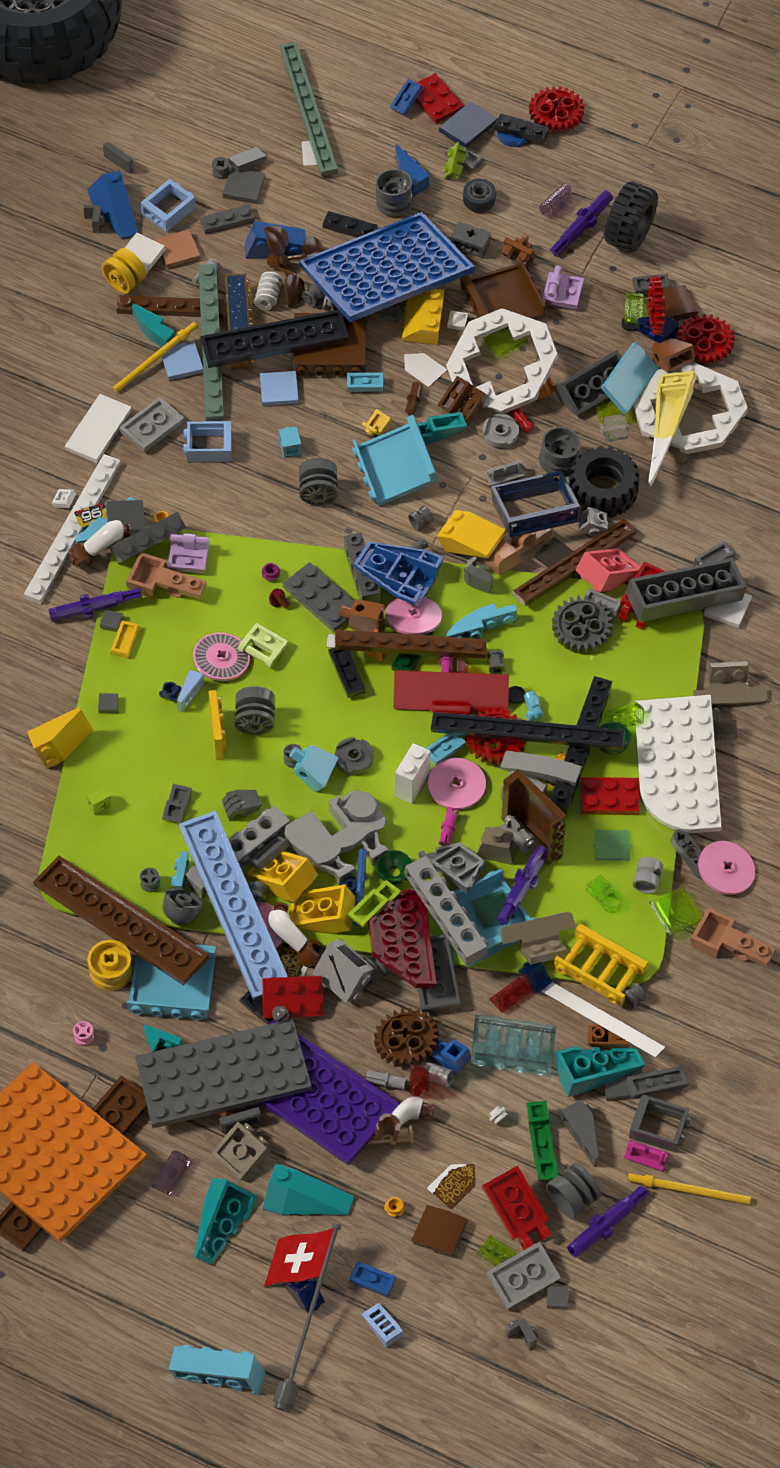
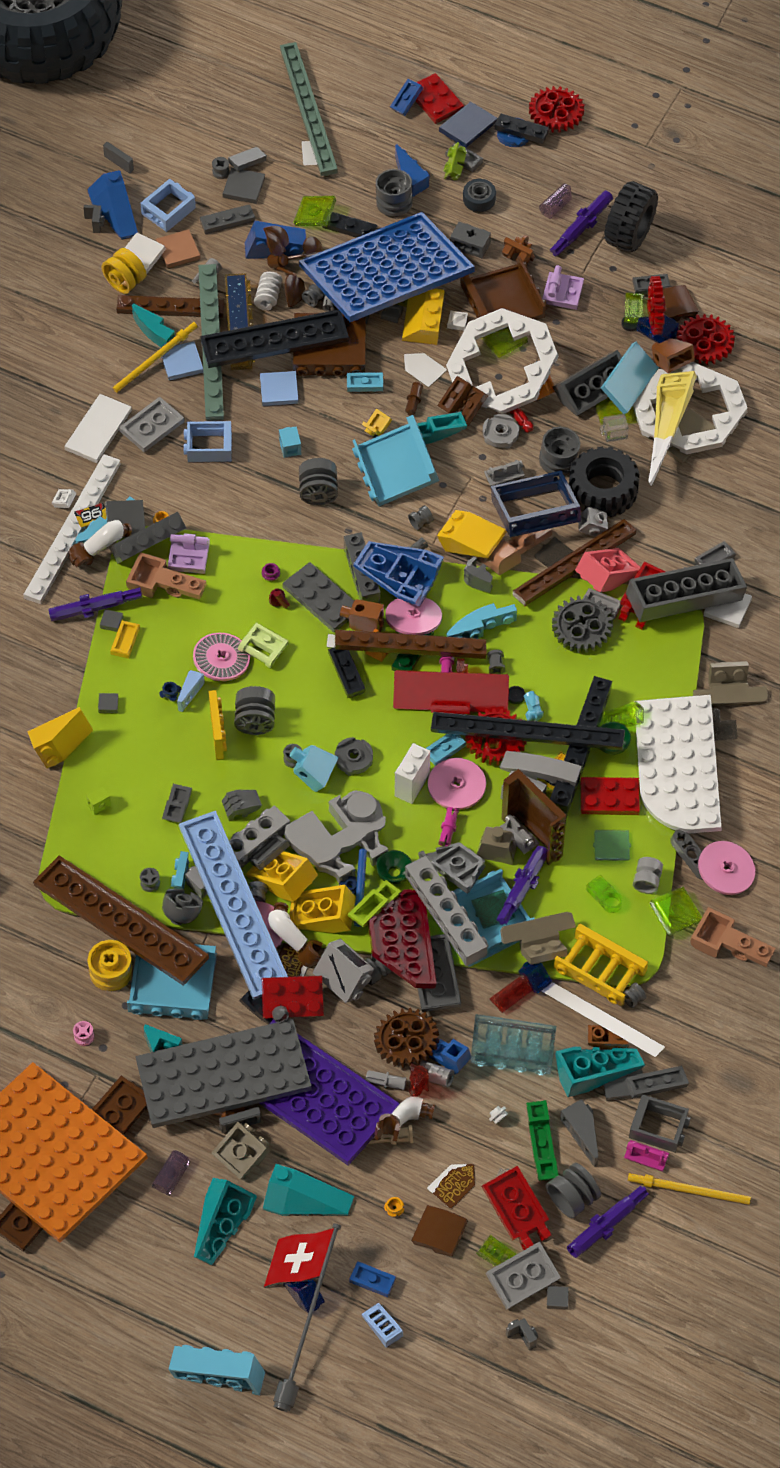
(315, 211): none -> clear neon green tile

